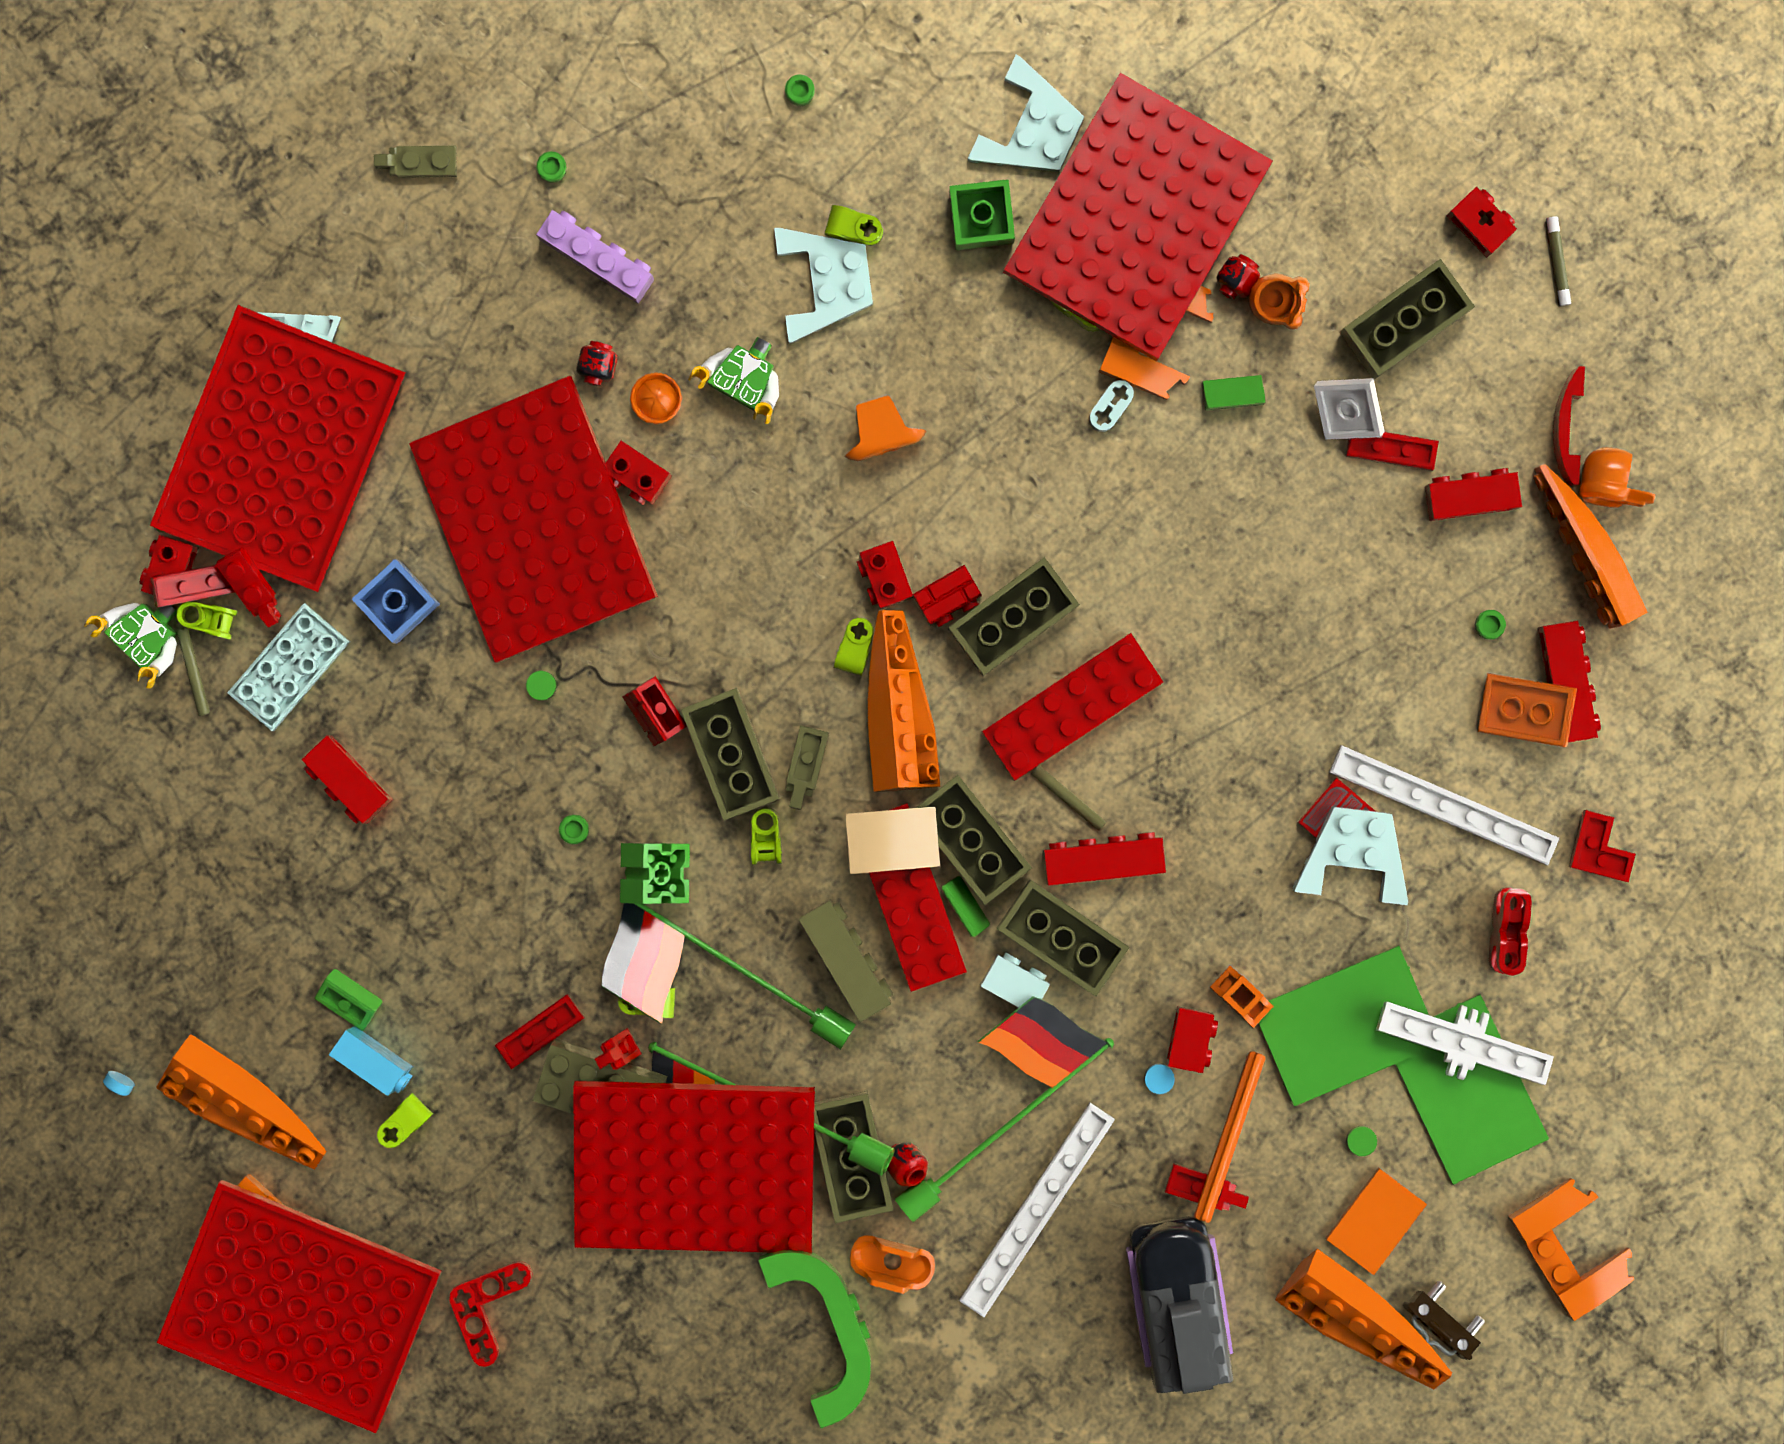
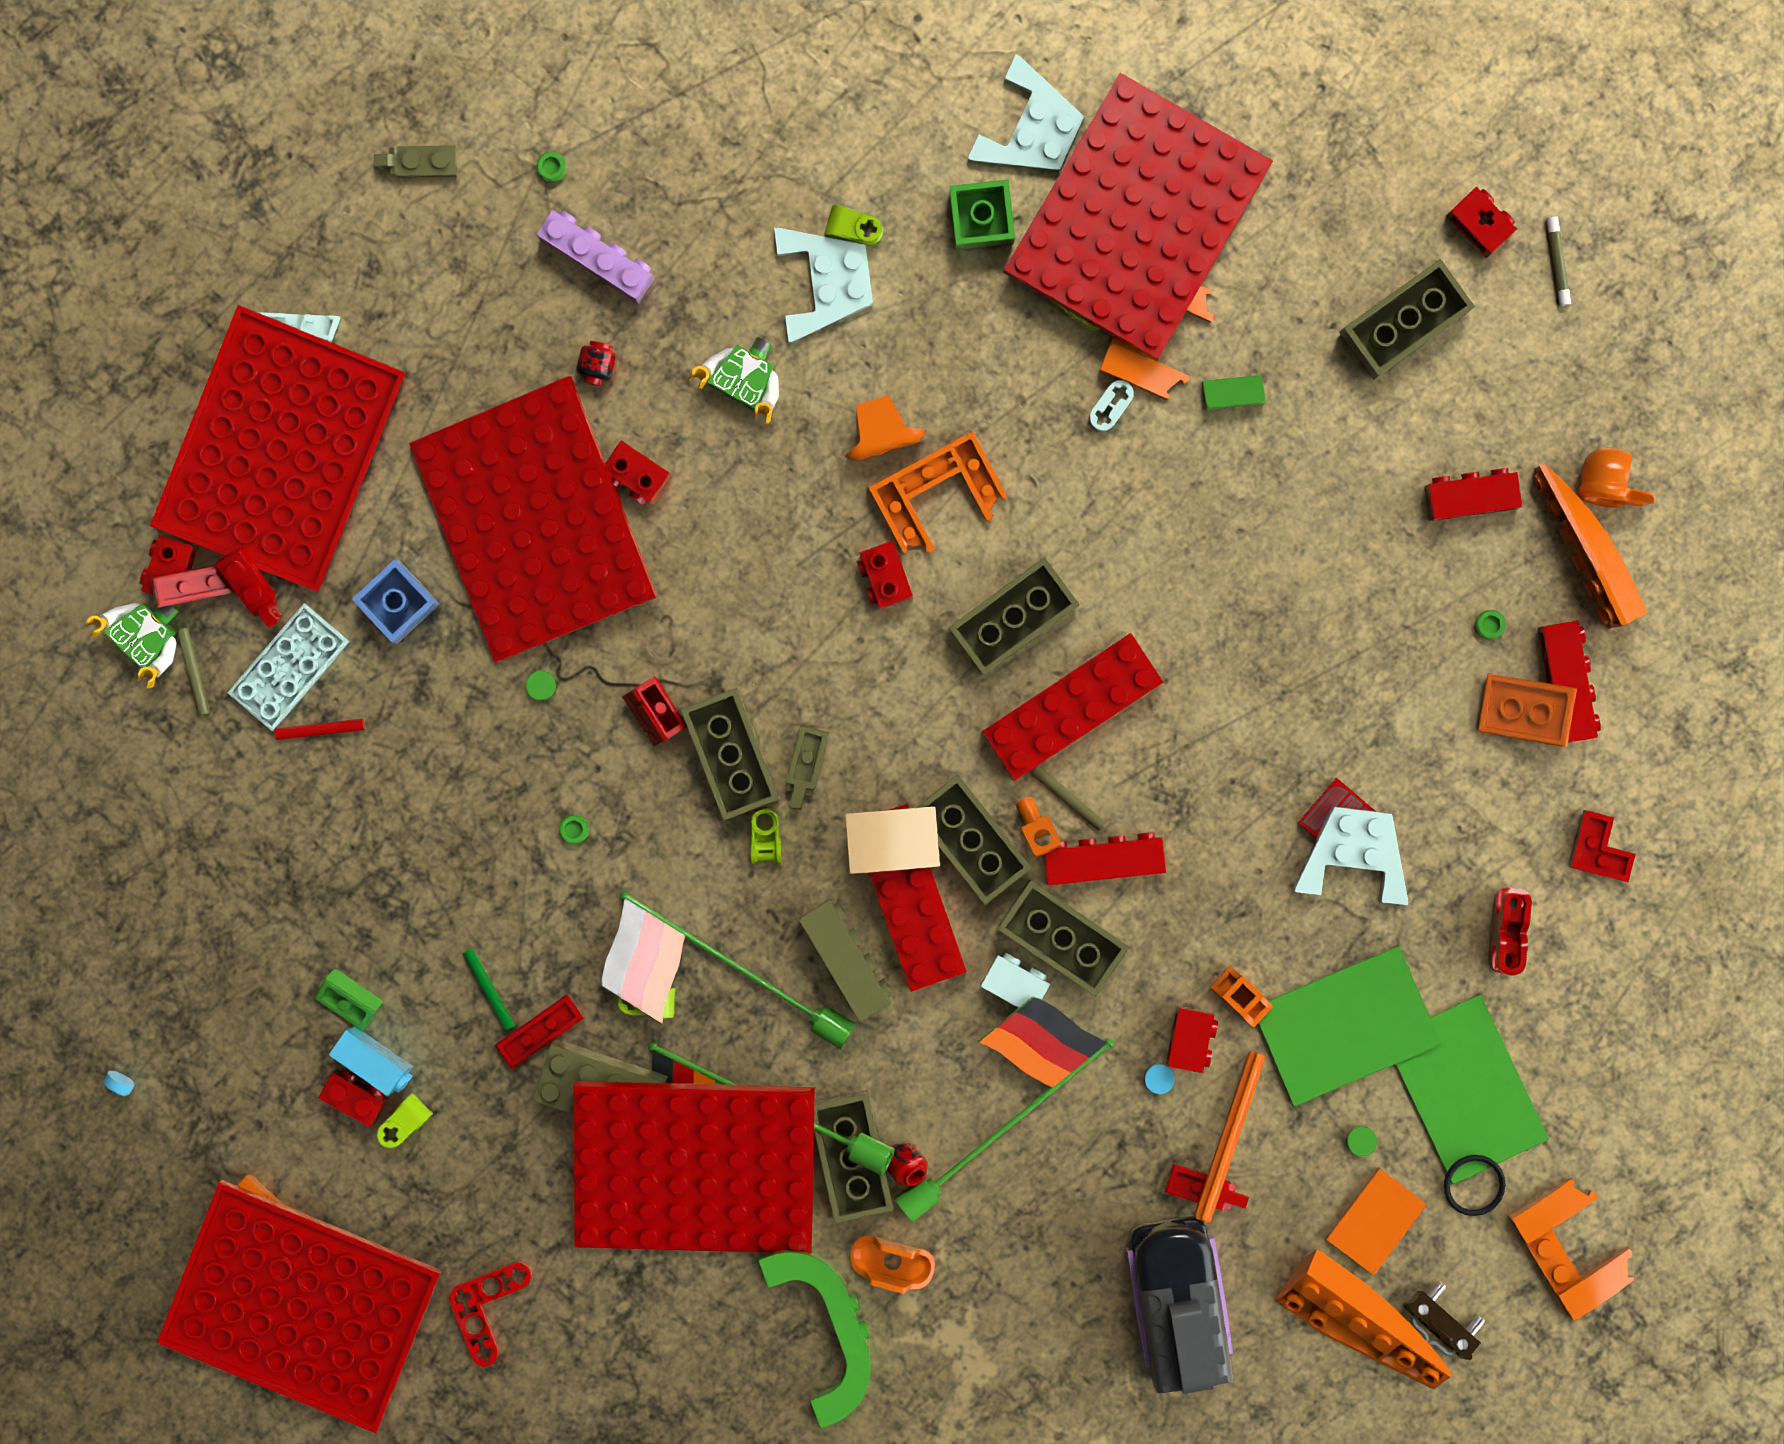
(212, 619): lime piece -> none
(237, 1102): orange wedge -> none
(319, 729): none -> red bar
(345, 780): red brick -> none
(353, 1097): none -> red brick
(488, 989): none -> green bar
(618, 1050): red hinge -> none
(654, 873): bright green brick -> none
(656, 398): orange hat -> none
(799, 90): bright green tile -> none
(854, 652): lime piece -> none
(898, 711): orange wedge -> none
(947, 596): red brick -> none
(957, 456): none -> orange wedge
(965, 906): bright green slope -> none
(1036, 1209): white tile -> none
(1037, 827): none -> orange bracket
(1238, 276): red head -> none
(1279, 299): orange piece -> none
(1349, 408): white tile -> none
(1395, 450): red tile -> none
(1444, 805): white tile -> none
(1464, 1042): white hinge -> none
(1495, 1202): none -> black tyre
(1568, 464): red slope -> none

